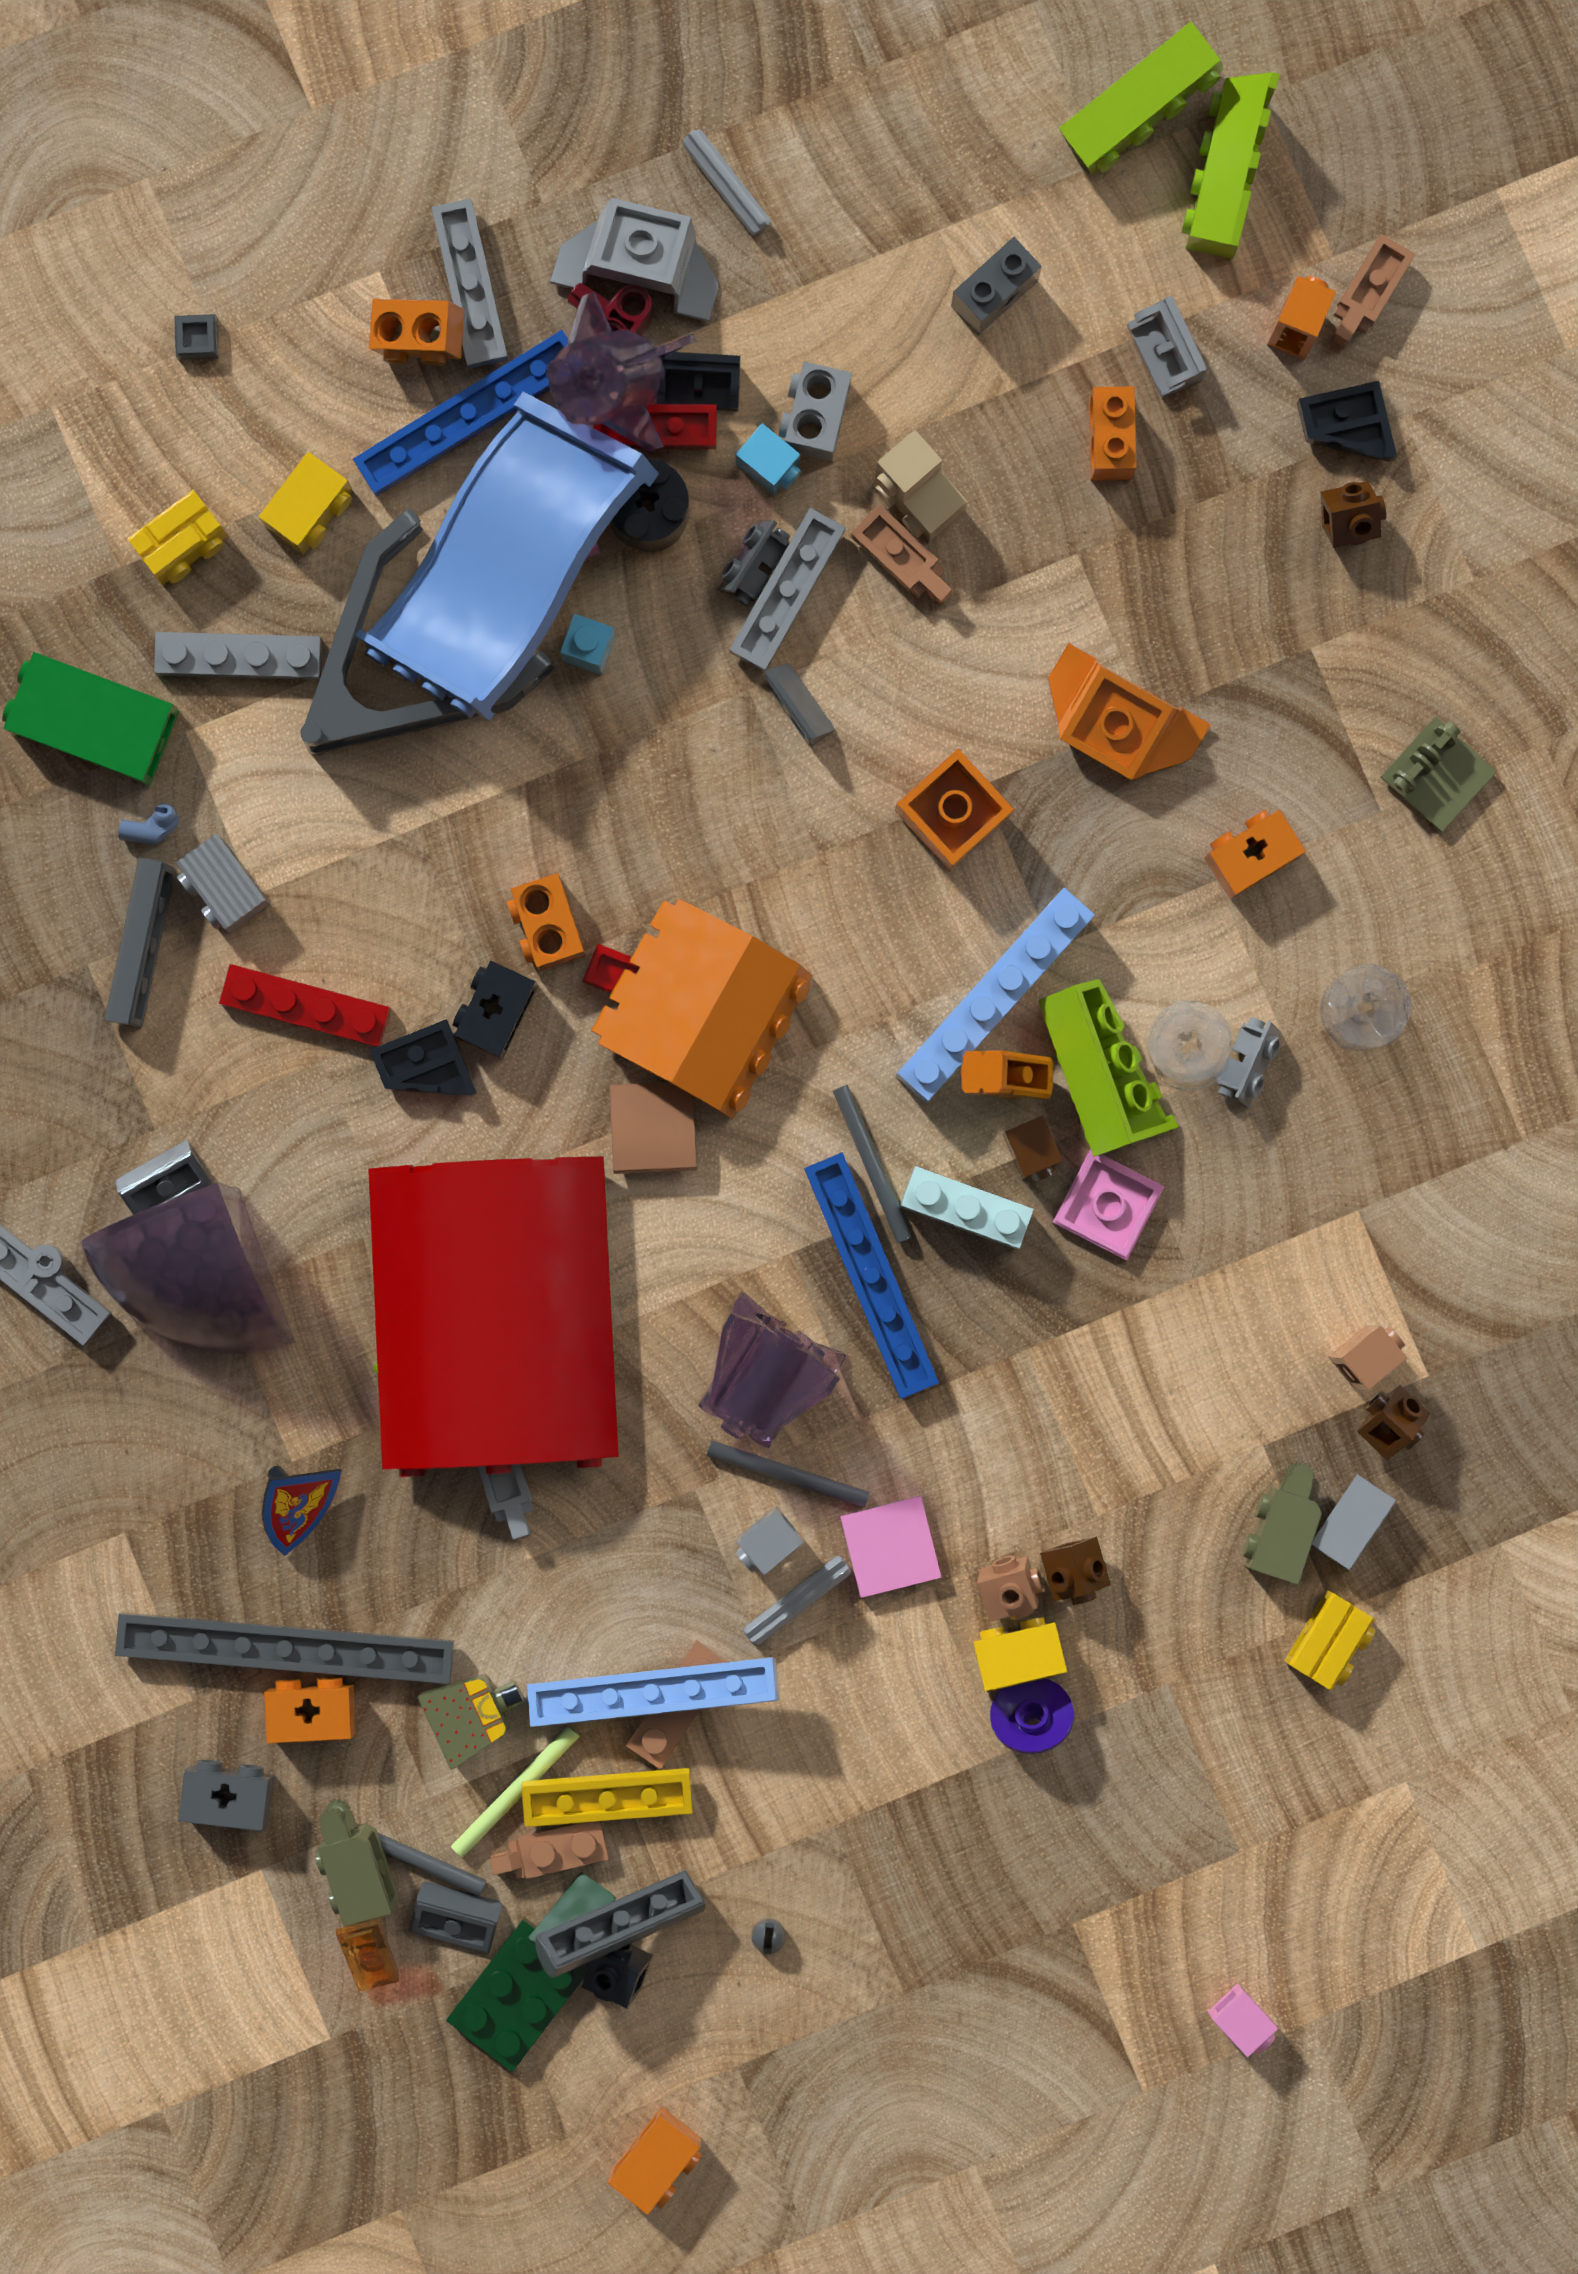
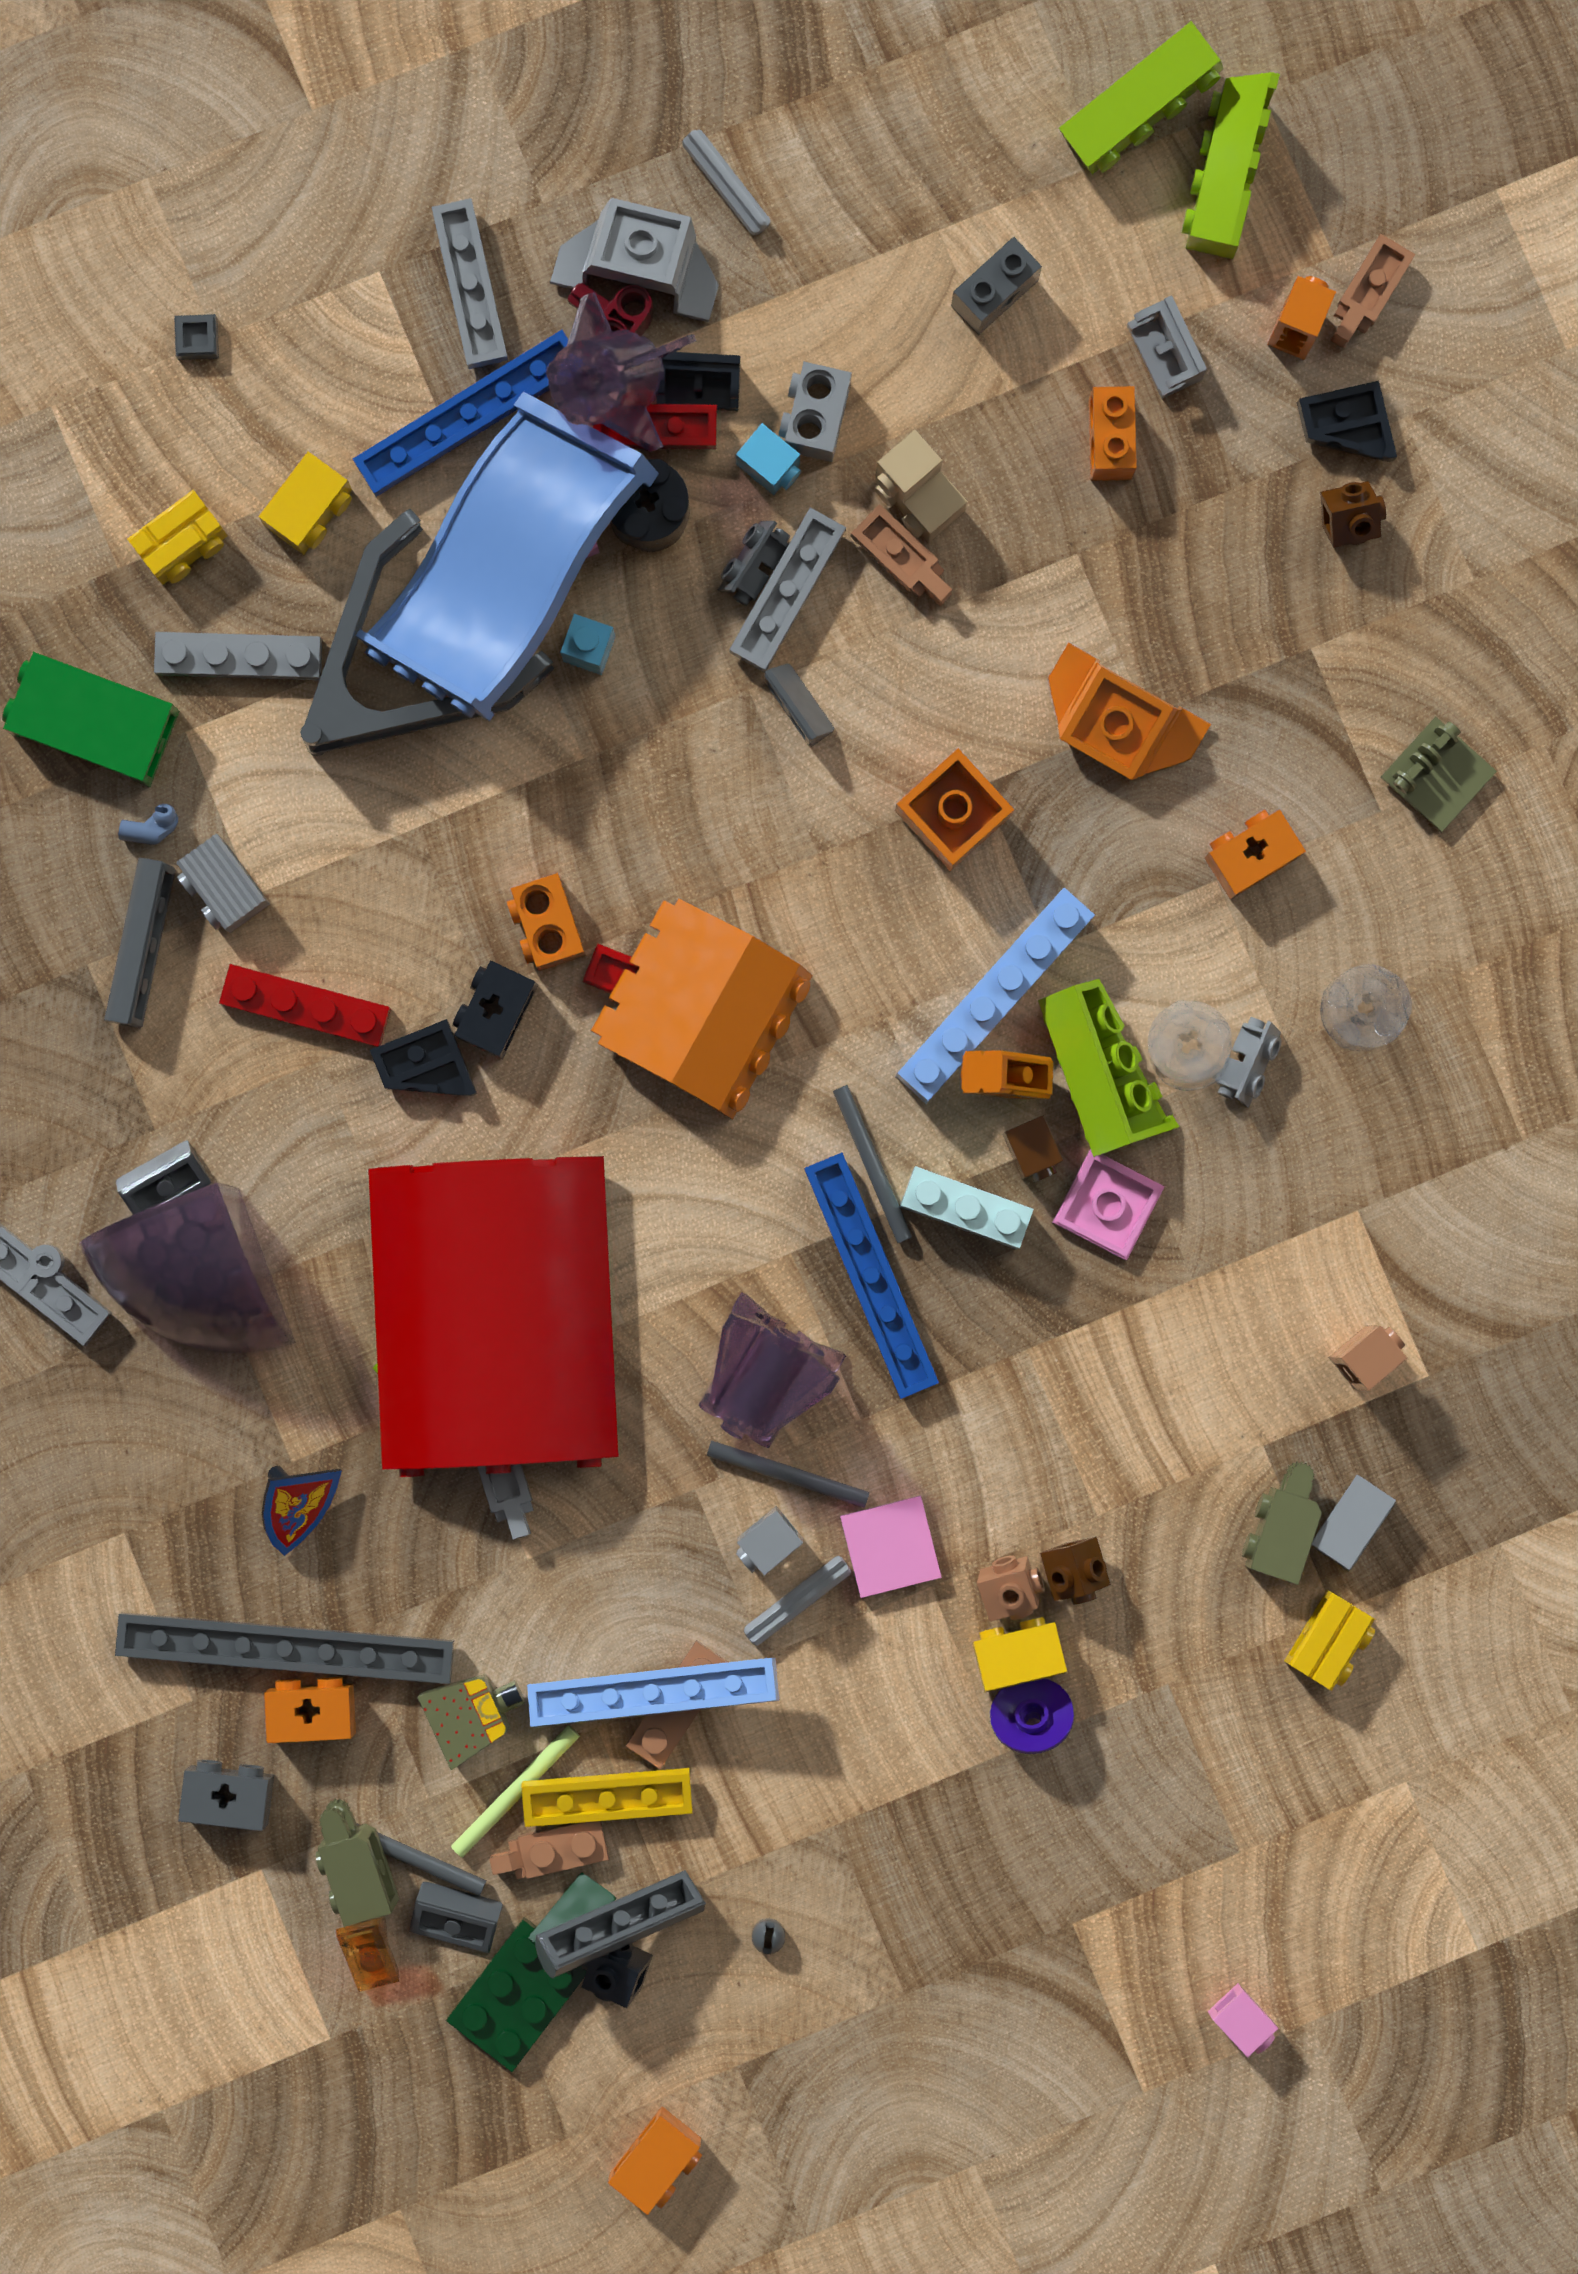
(417, 322): orange brick -> none
(652, 1128): nougat slope -> none
(1393, 1422): reddish brown brick -> none

